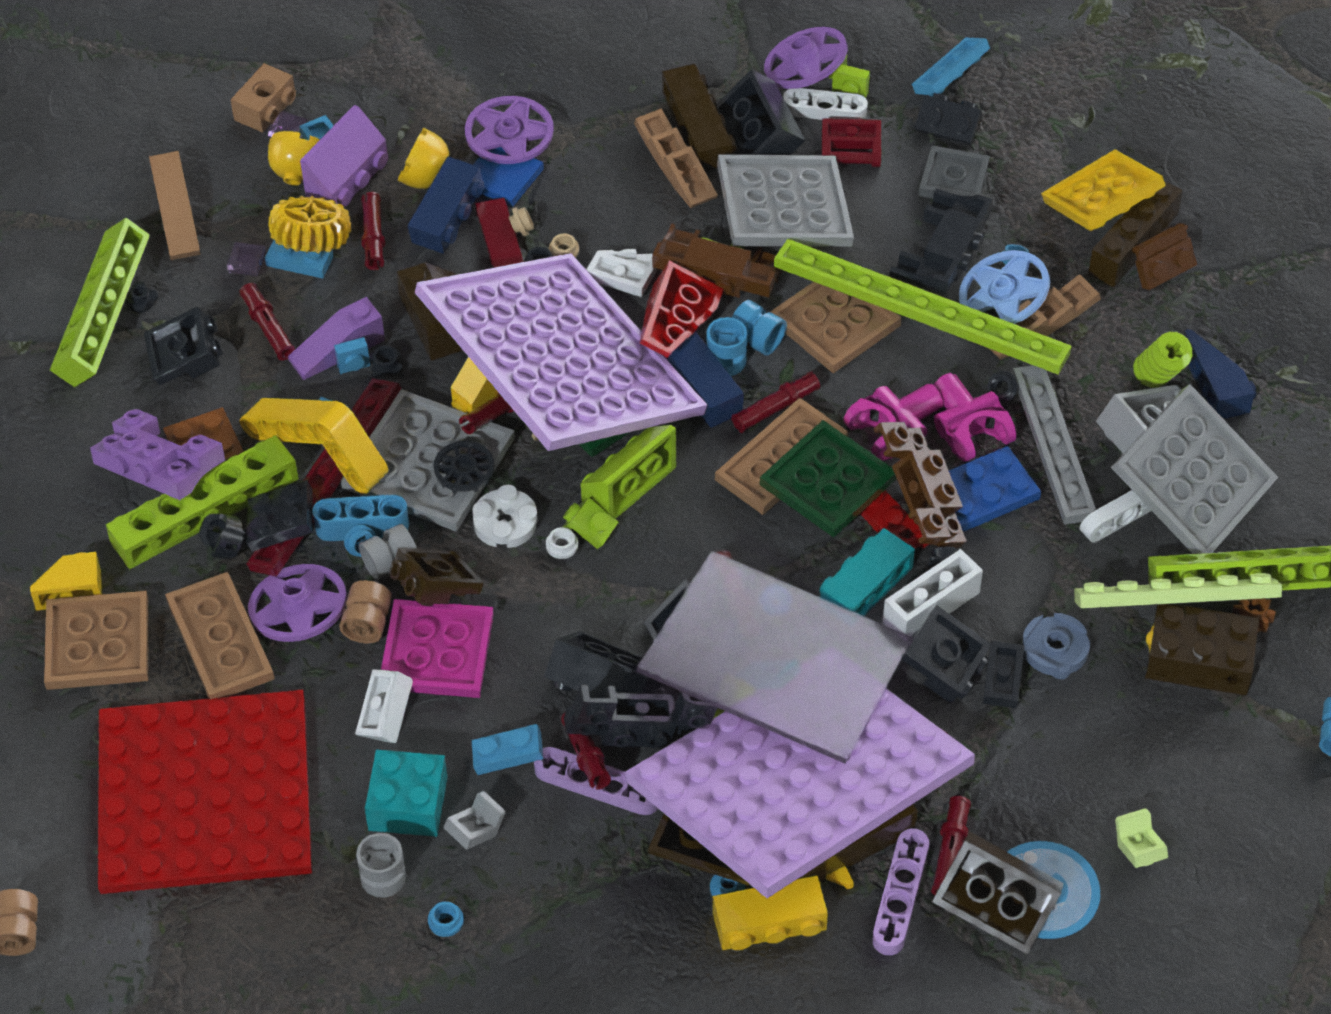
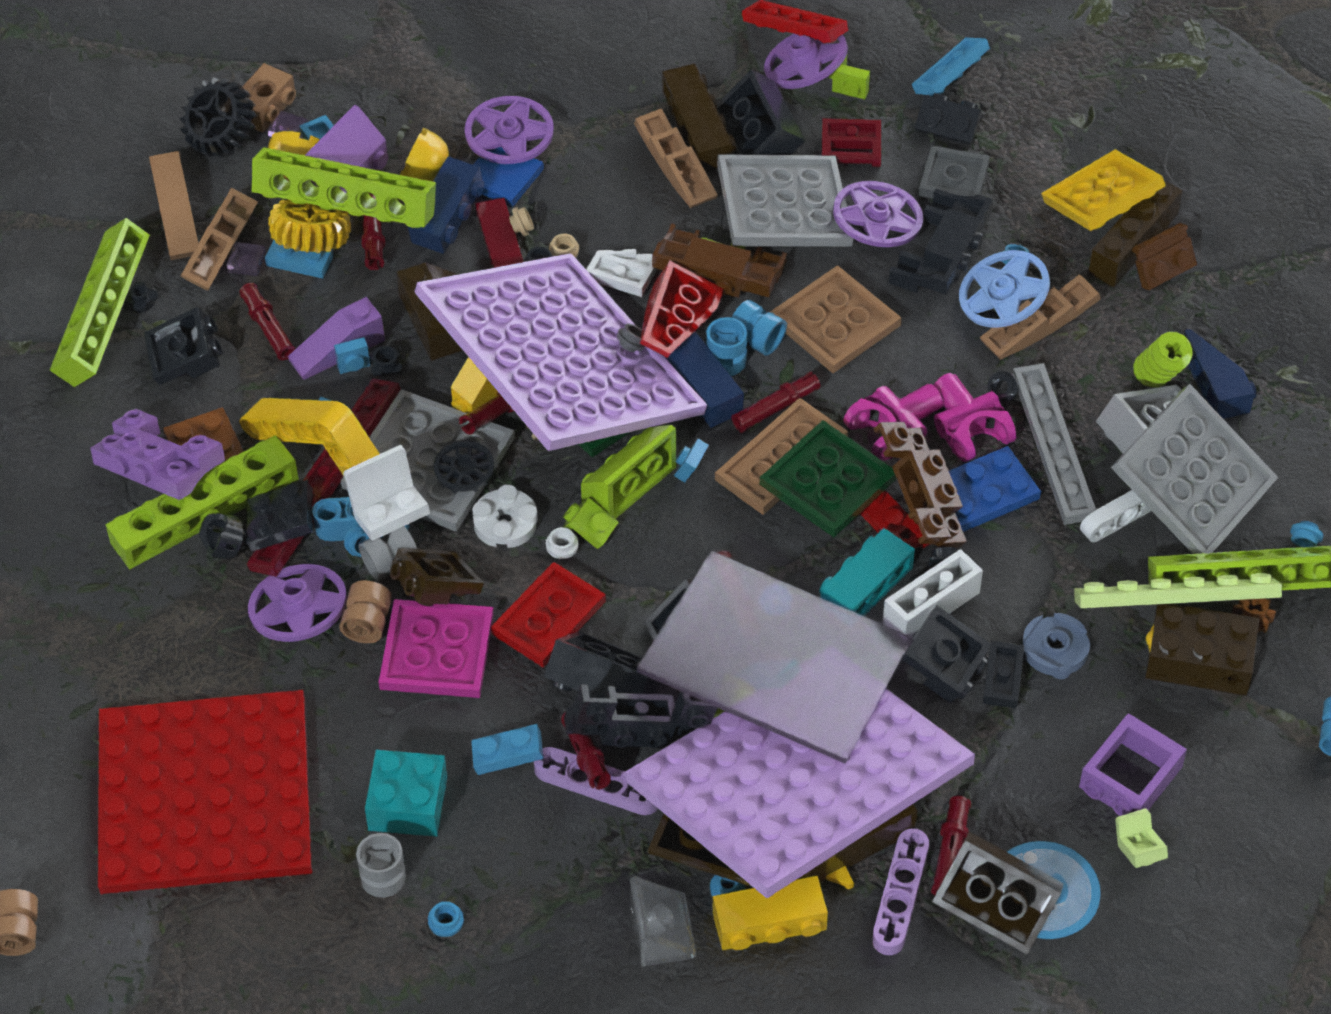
(69, 577): yellow slope -> none
(96, 640): medium nougat plate -> none
(218, 100): none -> black gear
(219, 239): none -> medium nougat slope
(219, 636): medium nougat plate -> none
(384, 493): none -> white bracket
(384, 705): white slope -> none
(416, 193): none -> lime brick
(476, 823): light grey bracket -> none
(548, 610): none -> red plate
(630, 337): none -> dark grey plate
(660, 923): none -> clear slope
(689, 459): none -> dark azure plate
(795, 21): none -> red plate
(804, 110): white beam -> none
(877, 214): none -> medium lavender wheel
(923, 306): lime plate -> none
(1148, 744): none -> medium lavender window
(1306, 534): none -> dark azure plate

